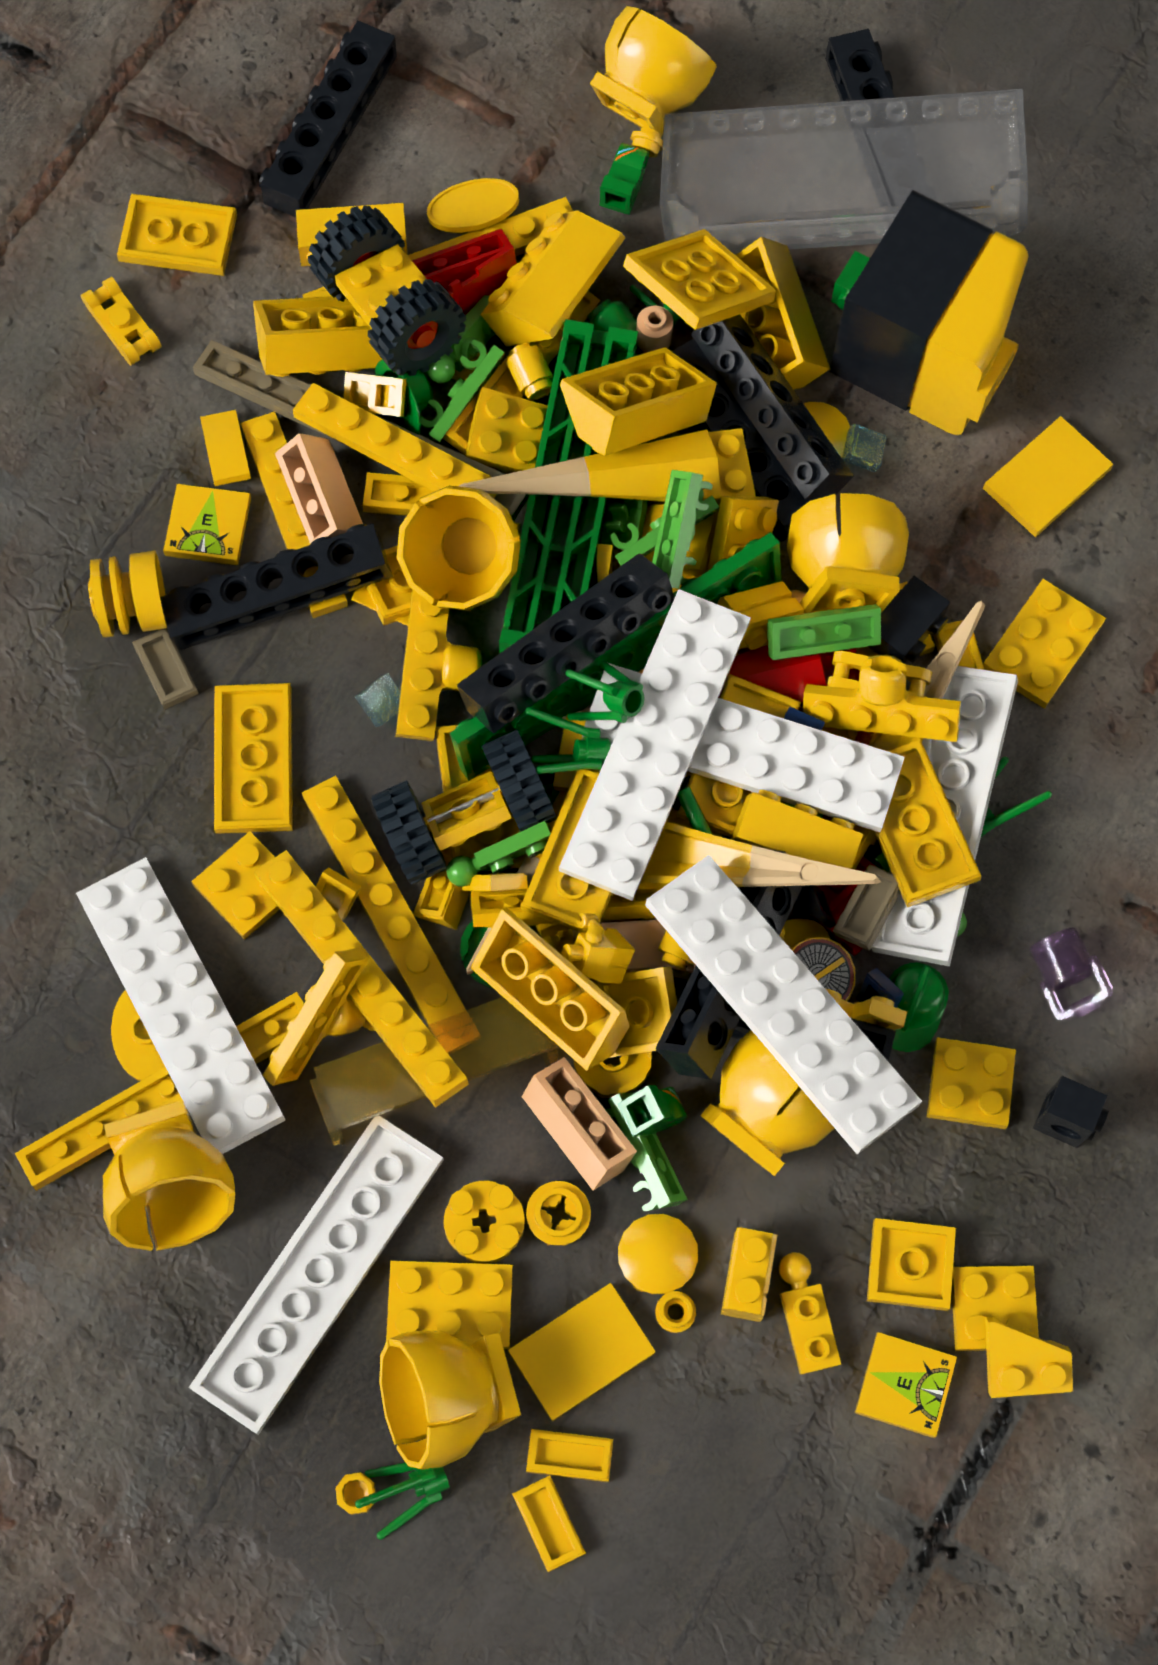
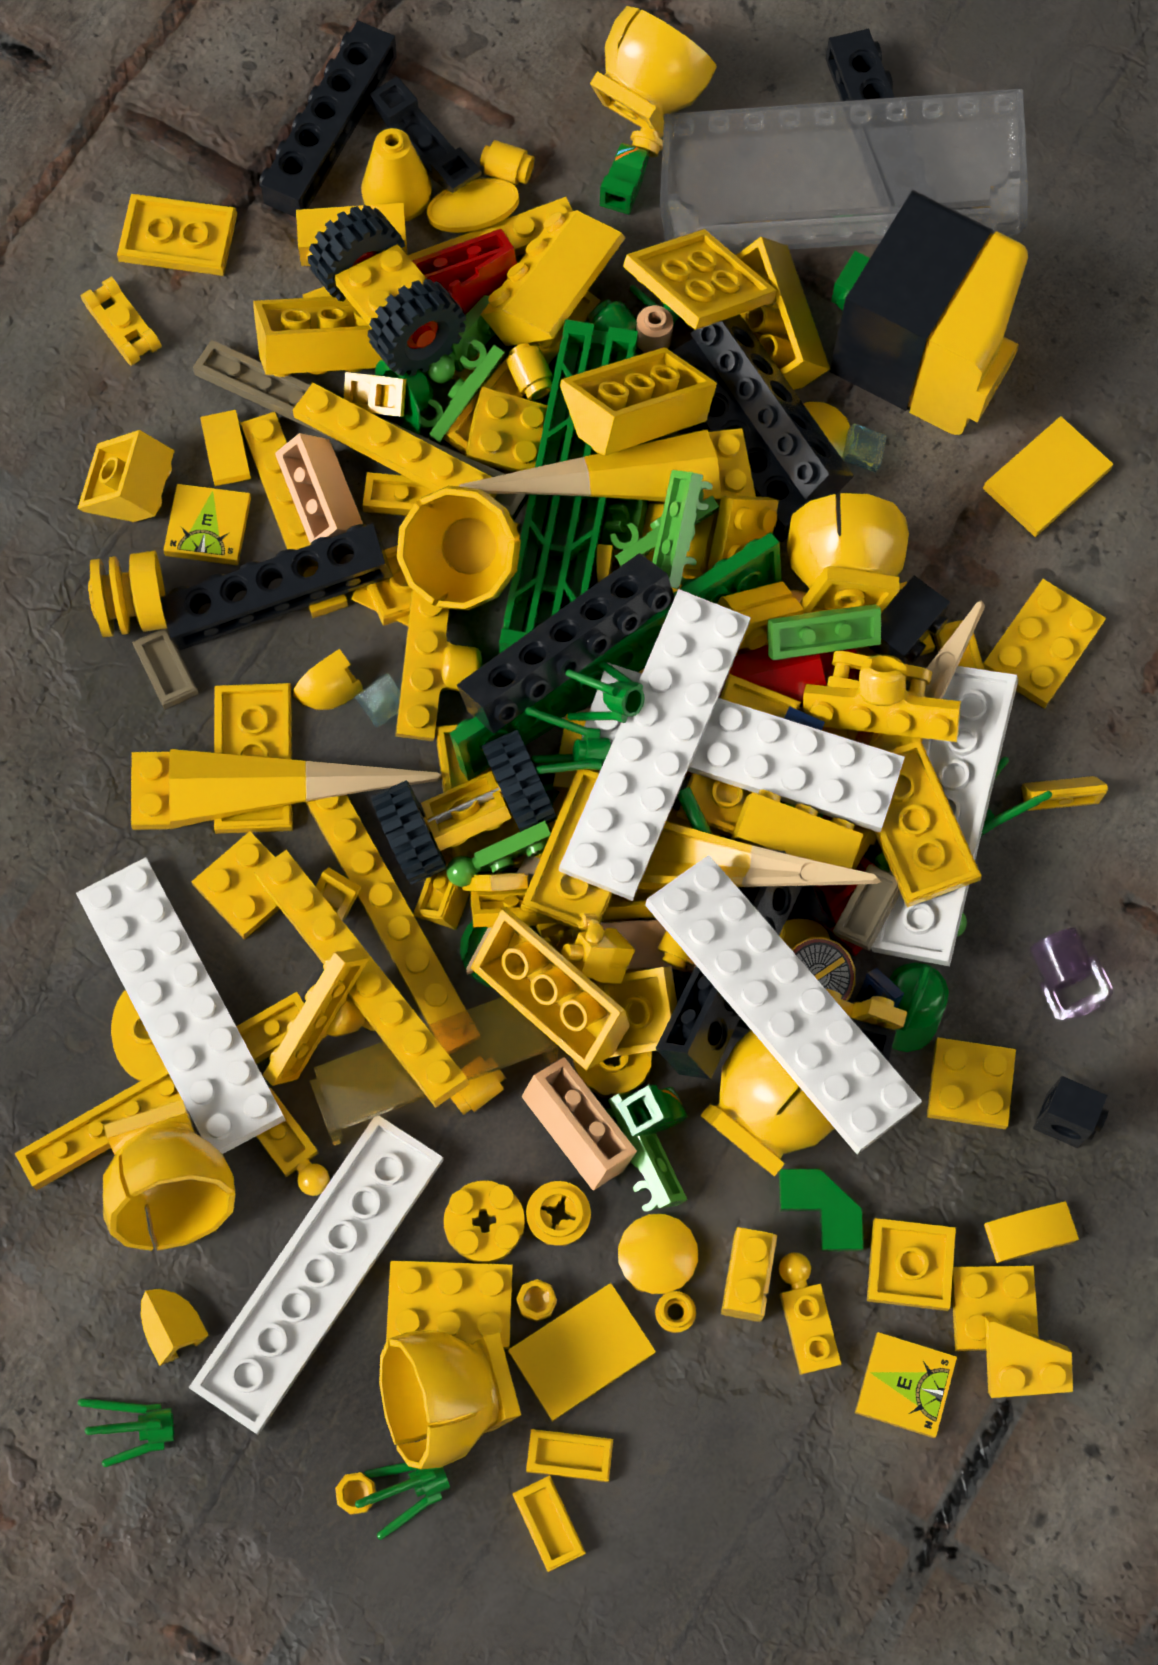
(127, 477): none -> yellow slope
(155, 1427): none -> green plant
(169, 1324): none -> yellow brick
(205, 786): none -> yellow plate
(293, 1151): none -> yellow plate
(328, 684): none -> yellow brick
(396, 174): none -> yellow cone
(442, 162): none -> black slope
(479, 1092): none -> yellow brick
(507, 162): none -> yellow brick
(536, 1300): none -> yellow tile
(838, 1212): none -> green tile
(1031, 1232): none -> yellow slope
(1066, 792): none -> yellow slope

